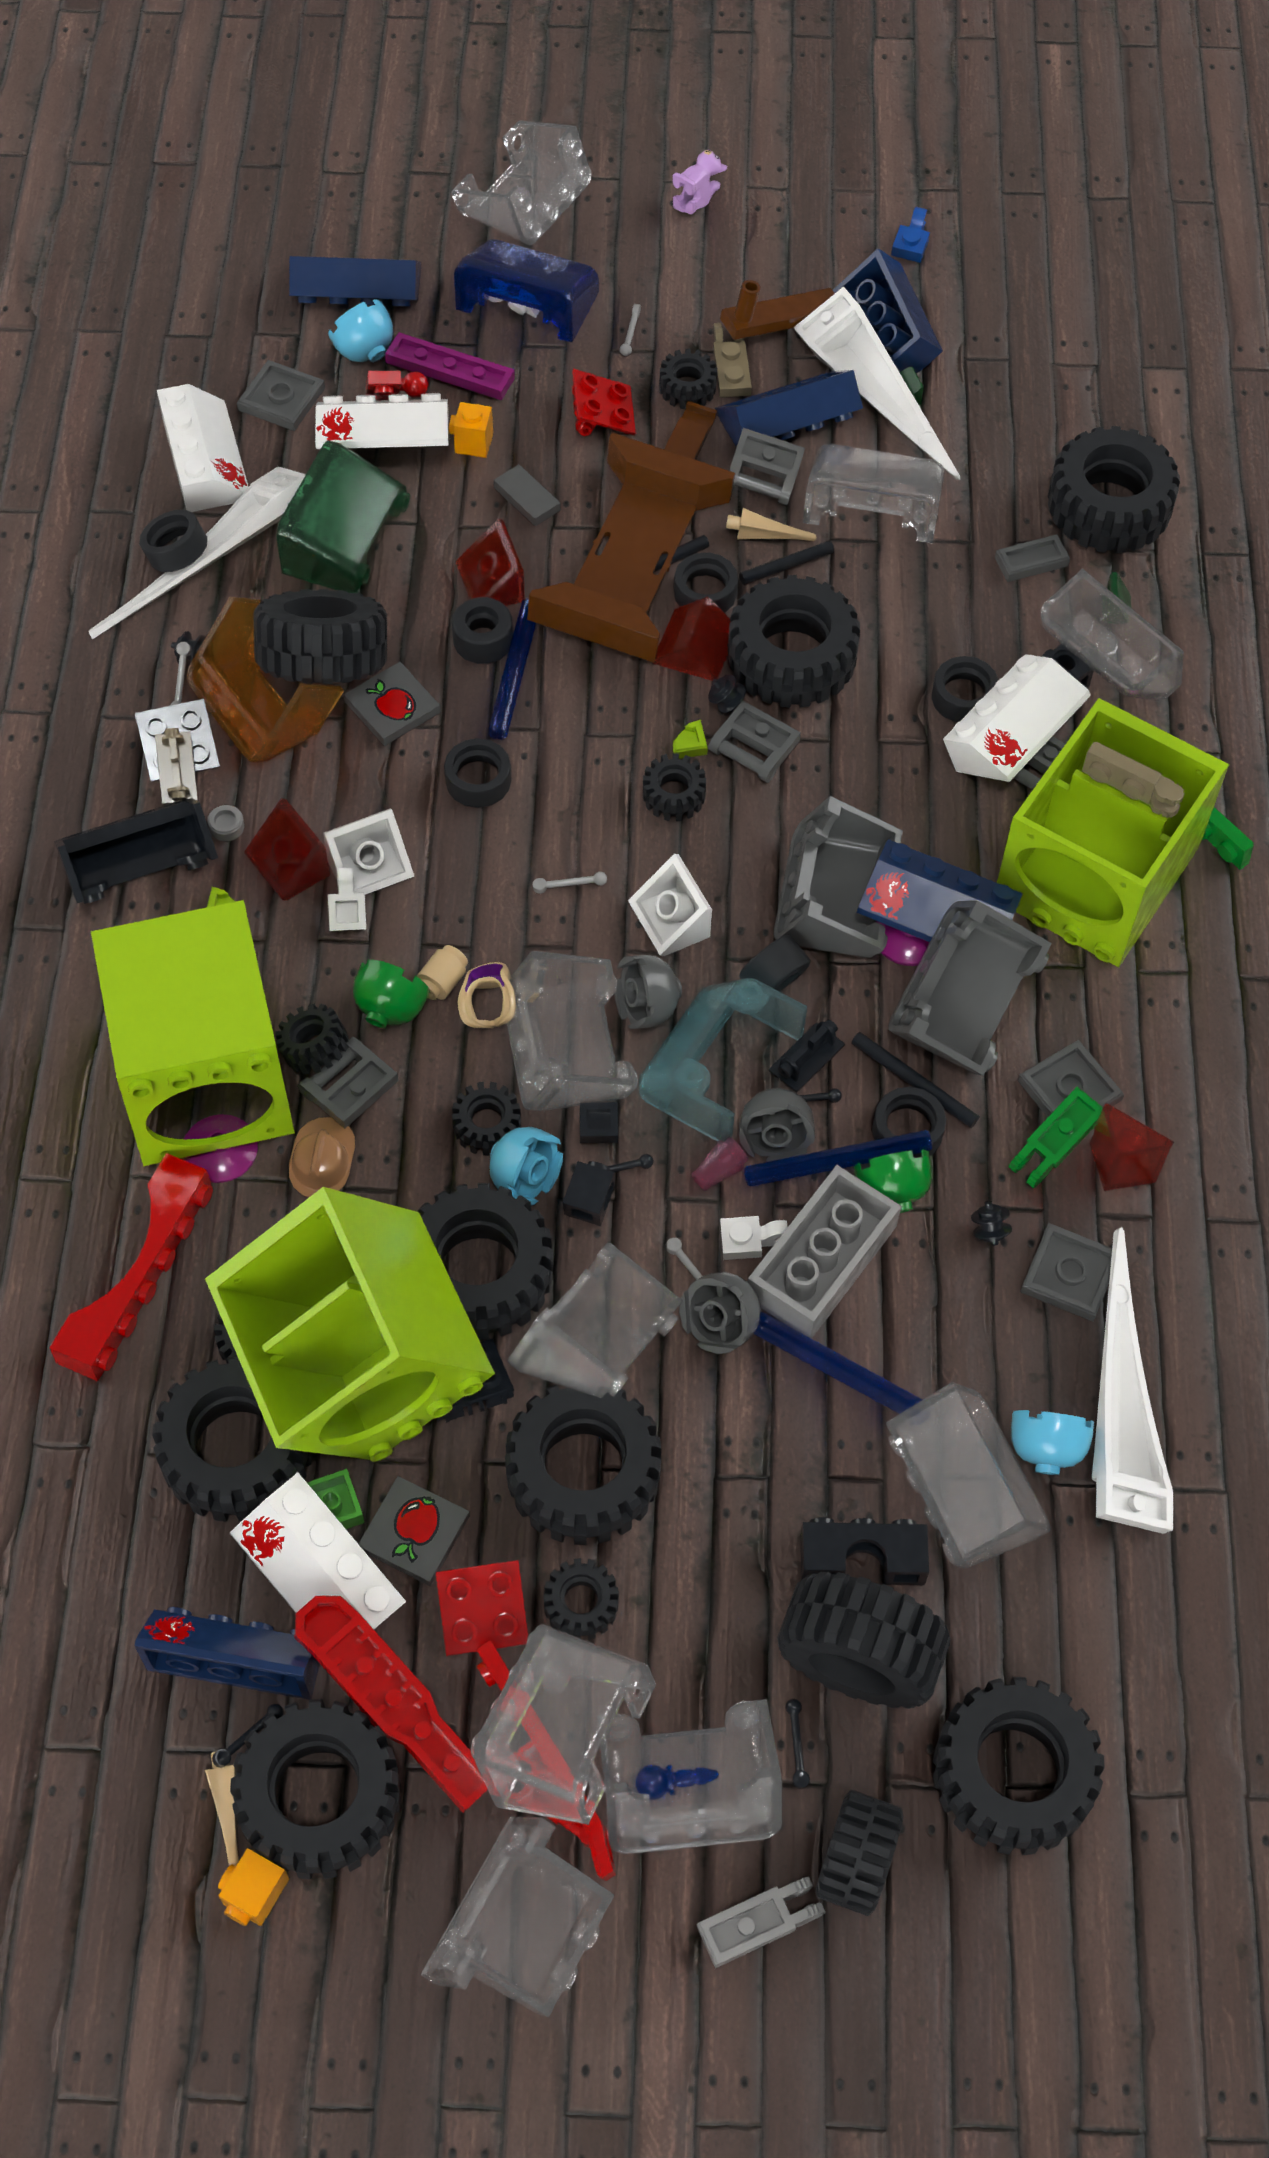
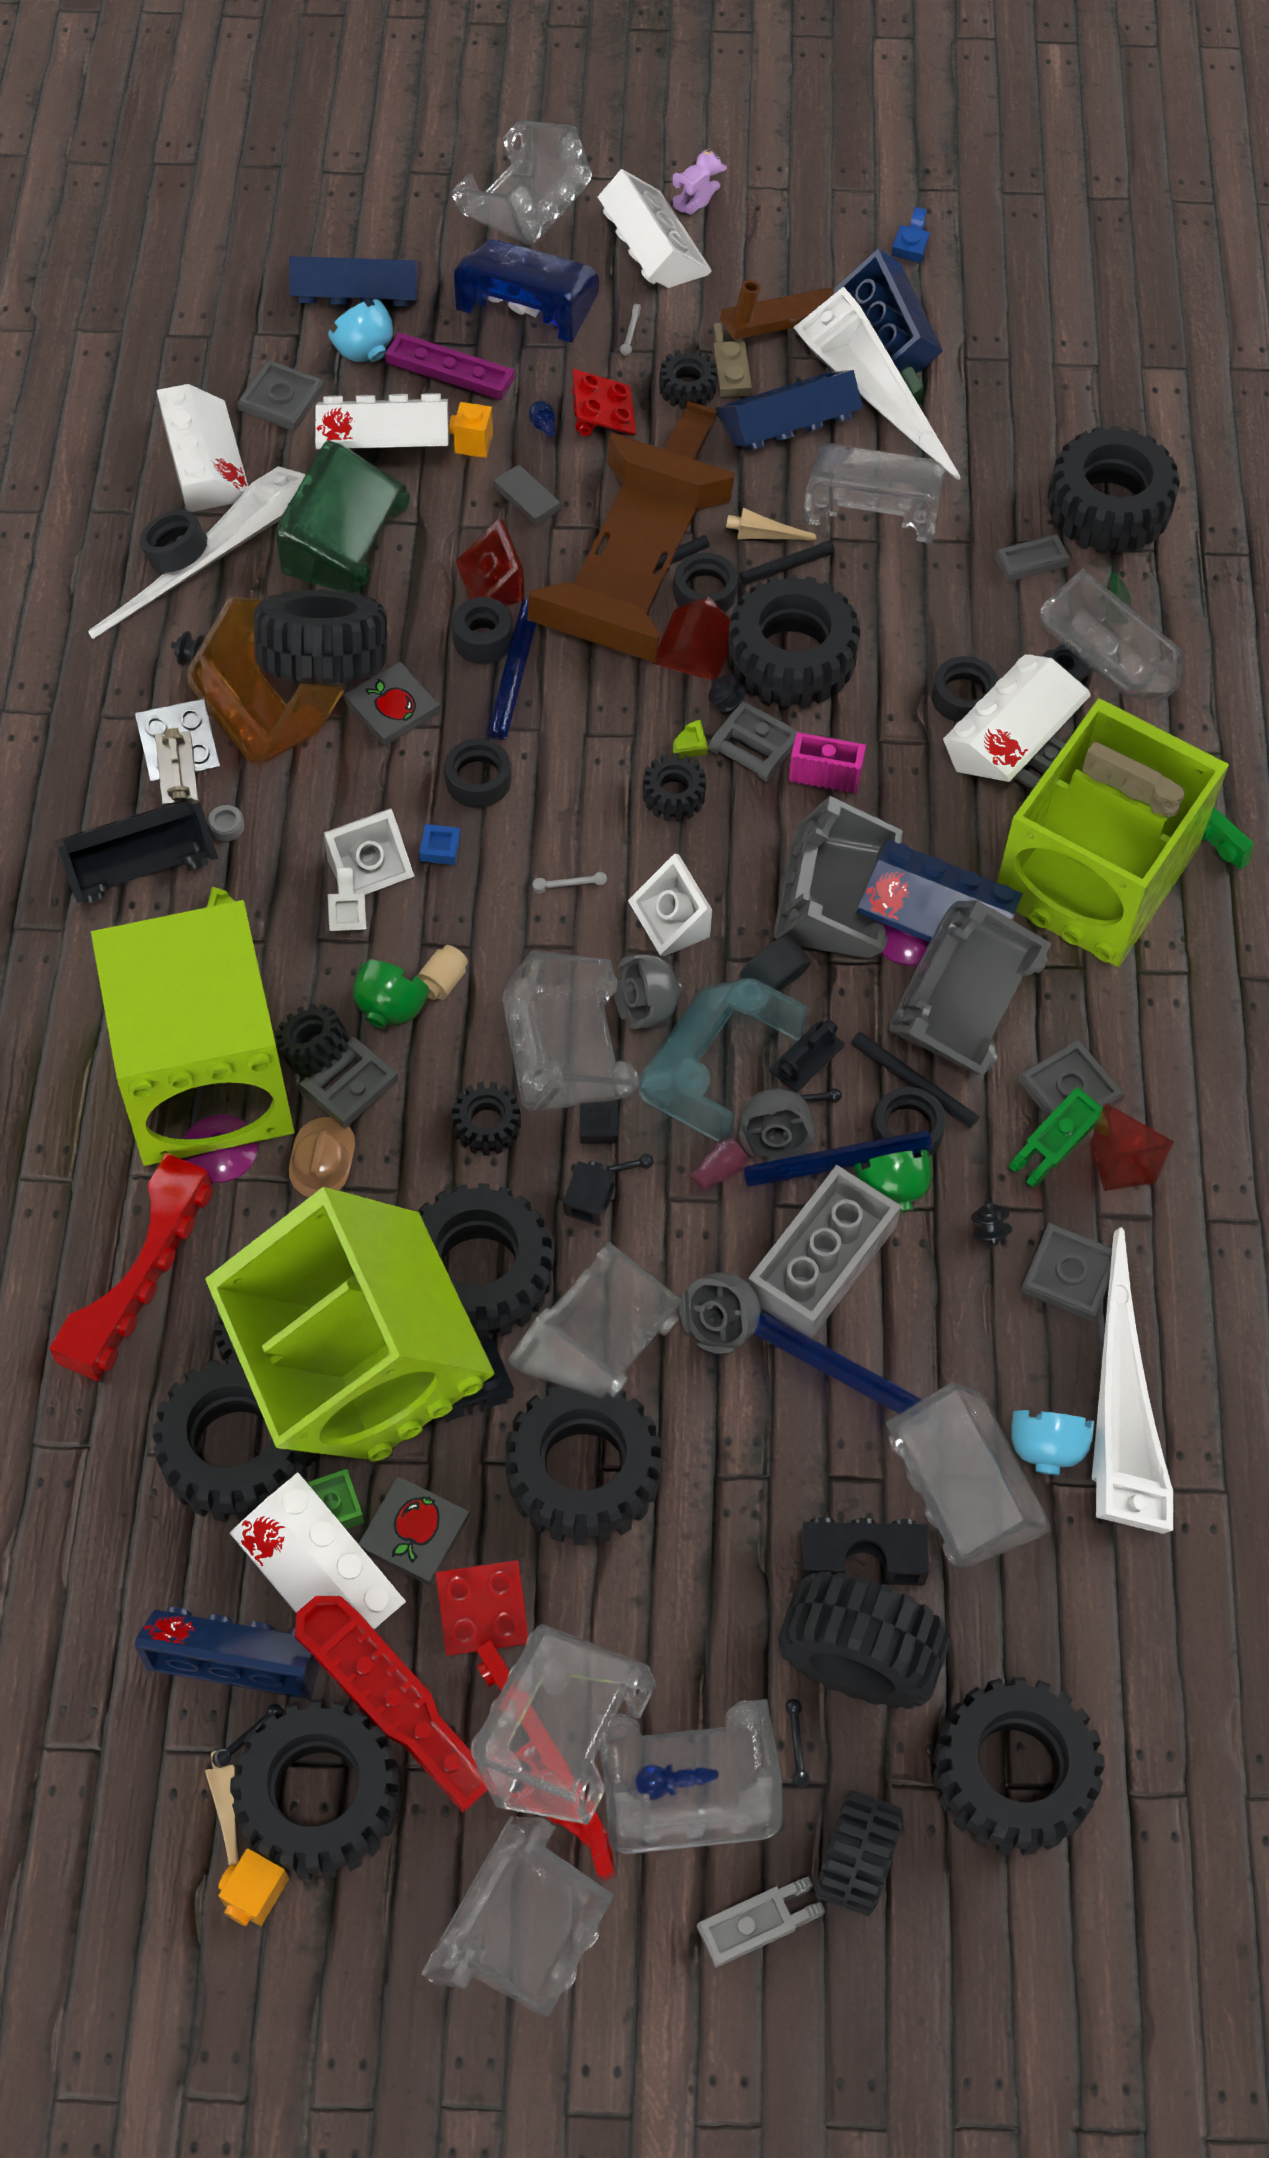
(184, 650): light grey hinge -> none
(288, 852): clear red slope -> none
(390, 382): red plate -> none
(440, 844): none -> blue plate
(486, 977): tan piece -> none
(526, 1162): medium azure cylinder -> none
(543, 417): none -> clear blue bar
(575, 1575): black tyre -> none
(652, 231): none -> white slope
(674, 1247): light grey hinge -> none
(745, 1237): white plate -> none
(768, 456): dark grey plate -> none
(827, 762): none -> dark pink brick

